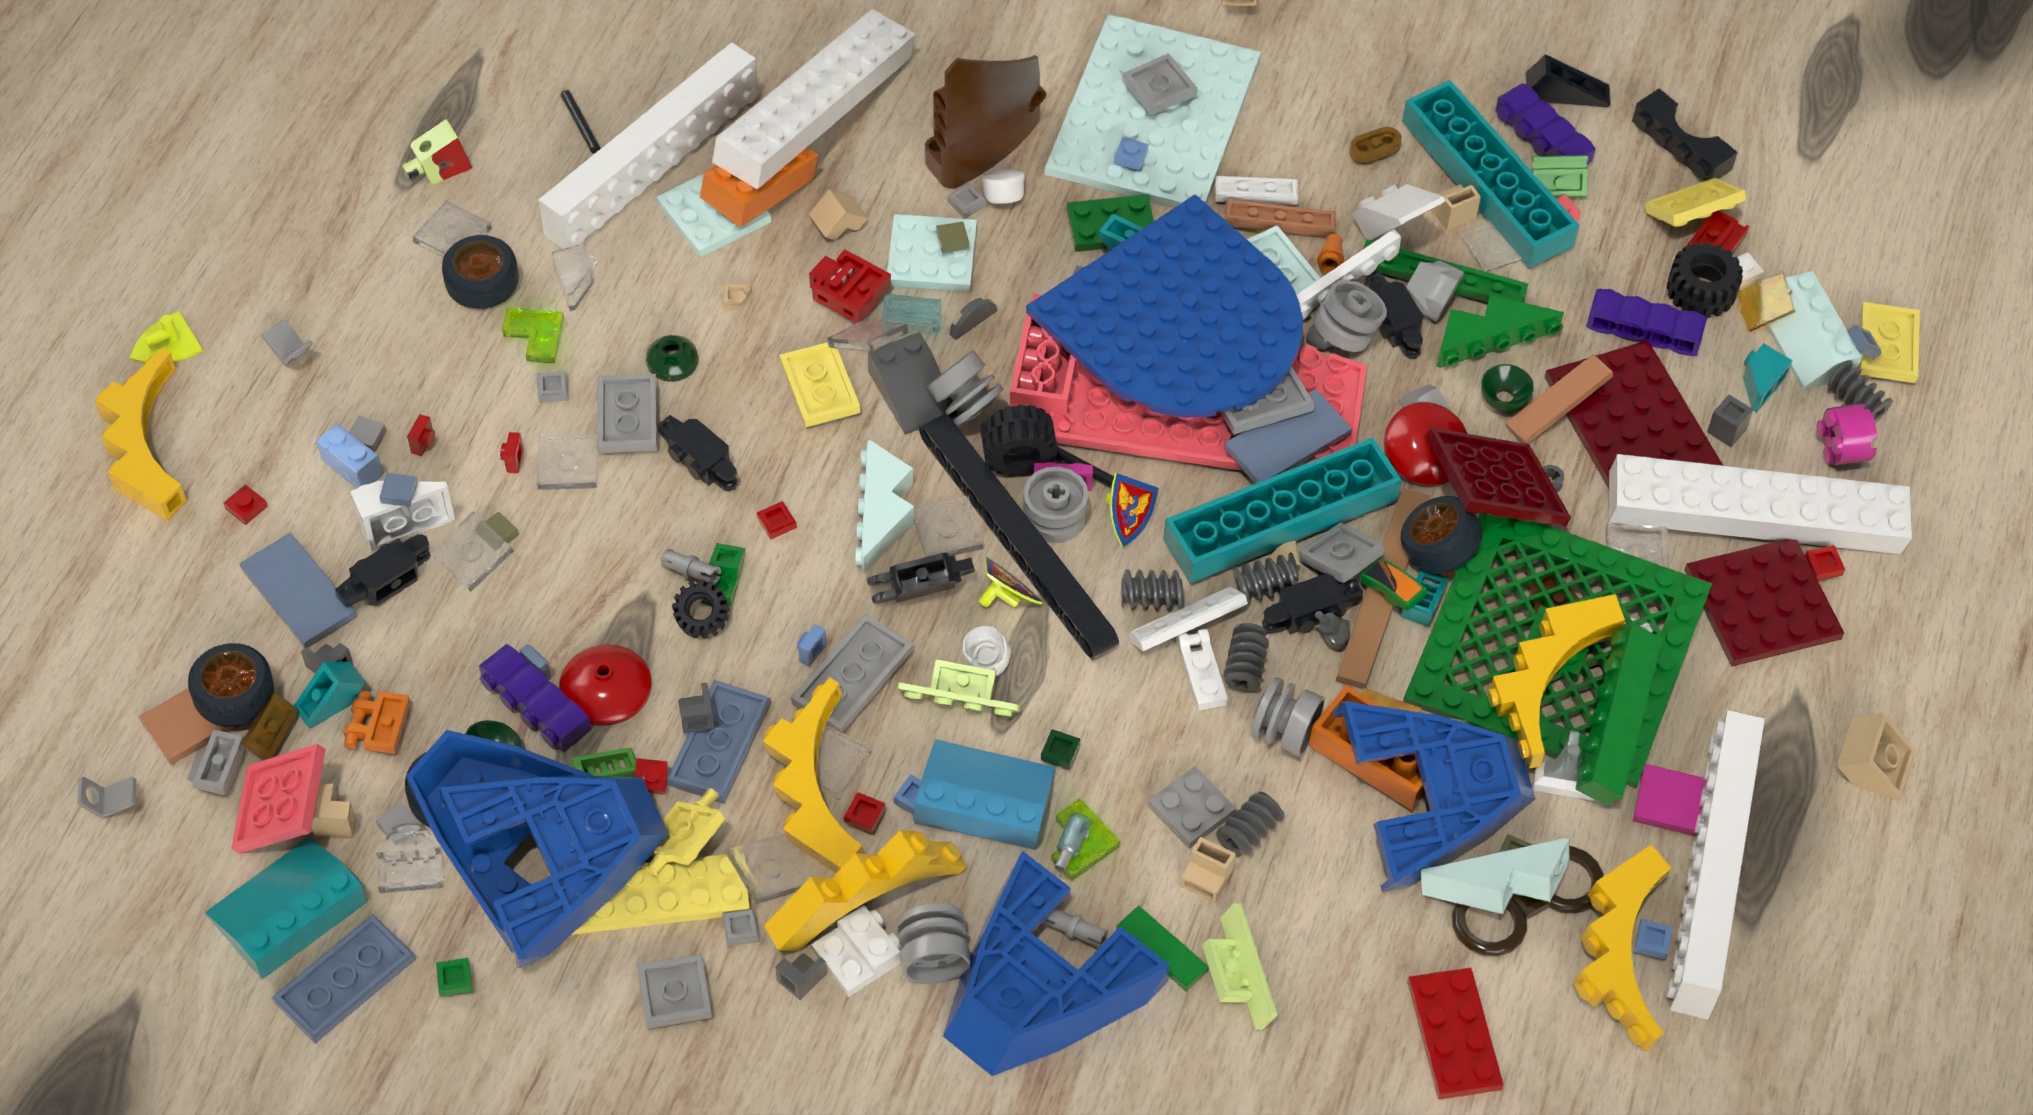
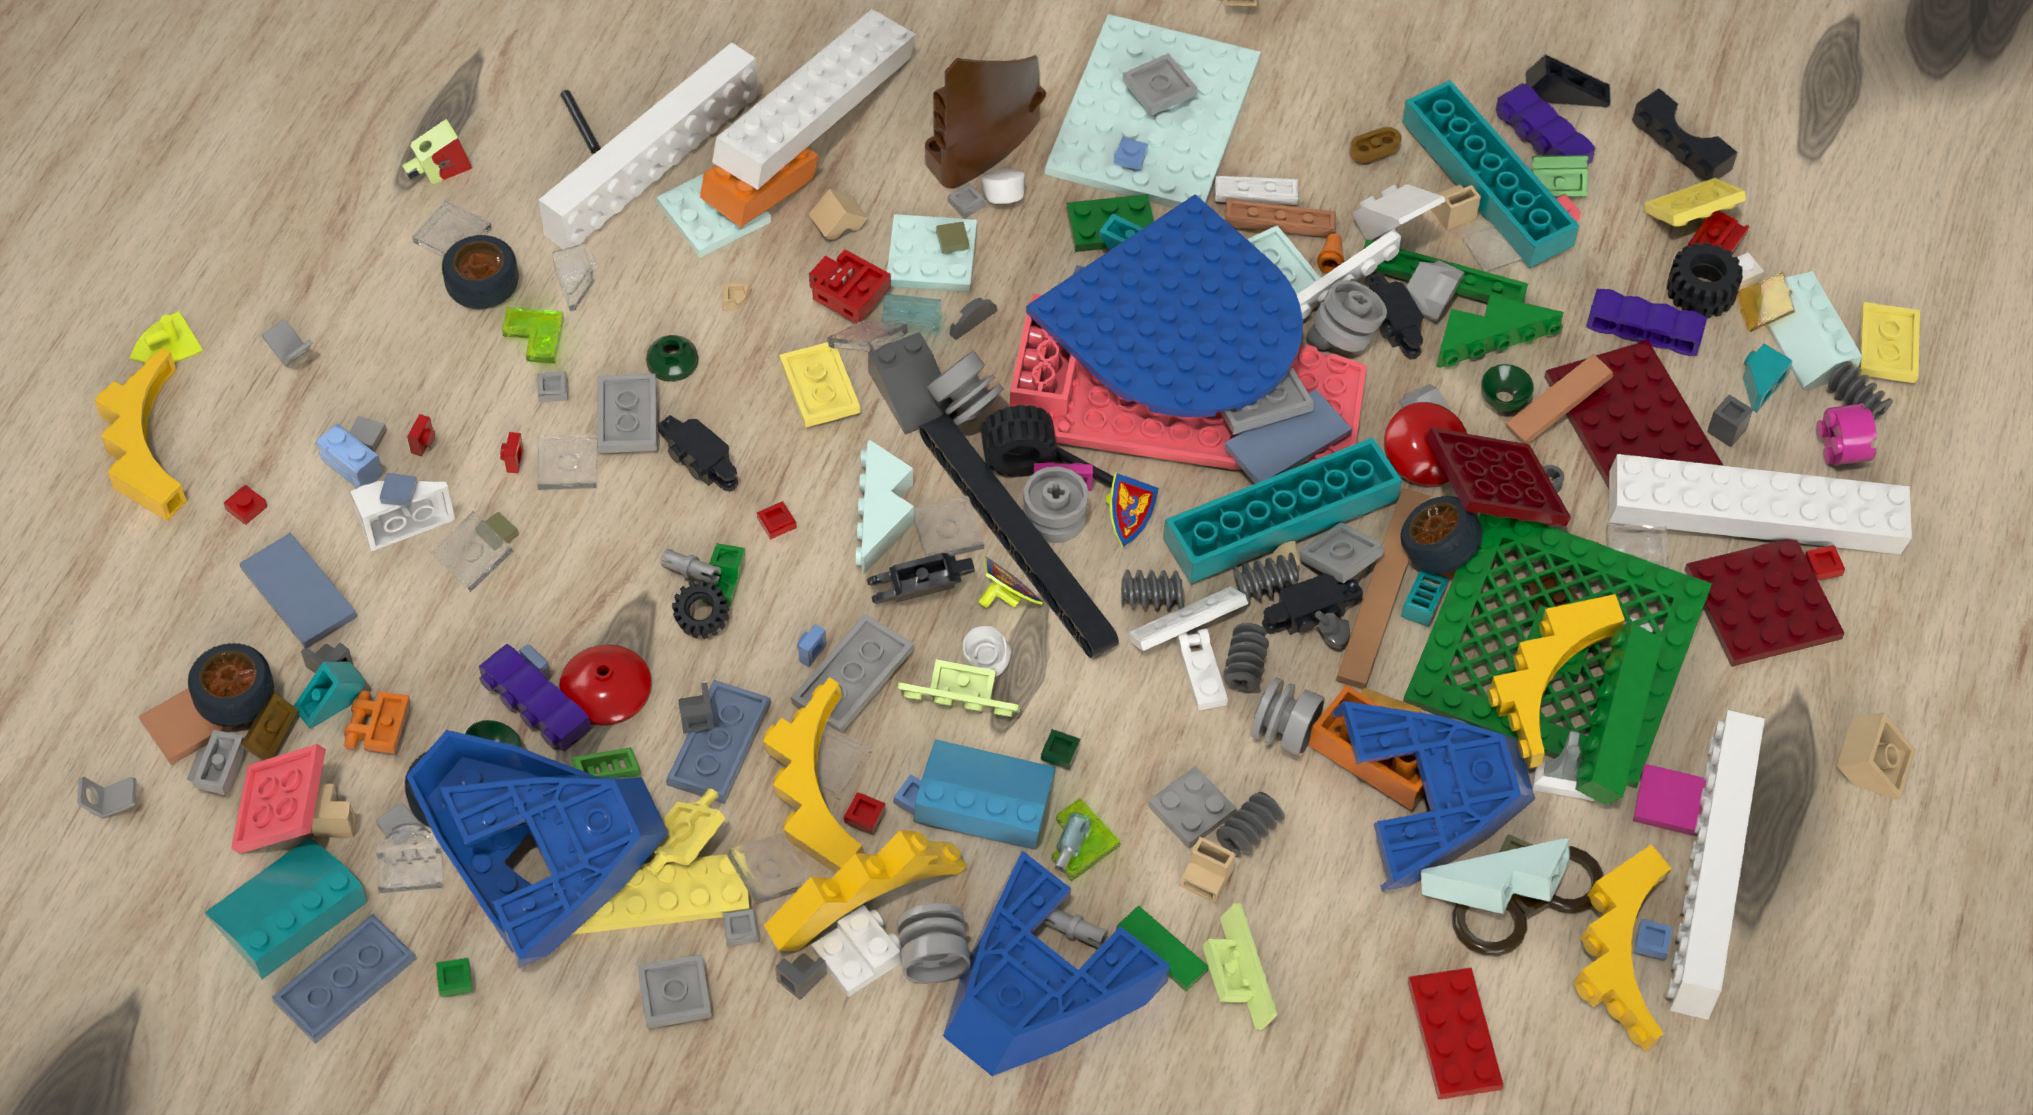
(384, 572): black hinge -> none
(653, 774): red plate -> none
(1394, 582): slope -> none
(1864, 341): sand blue tile -> none

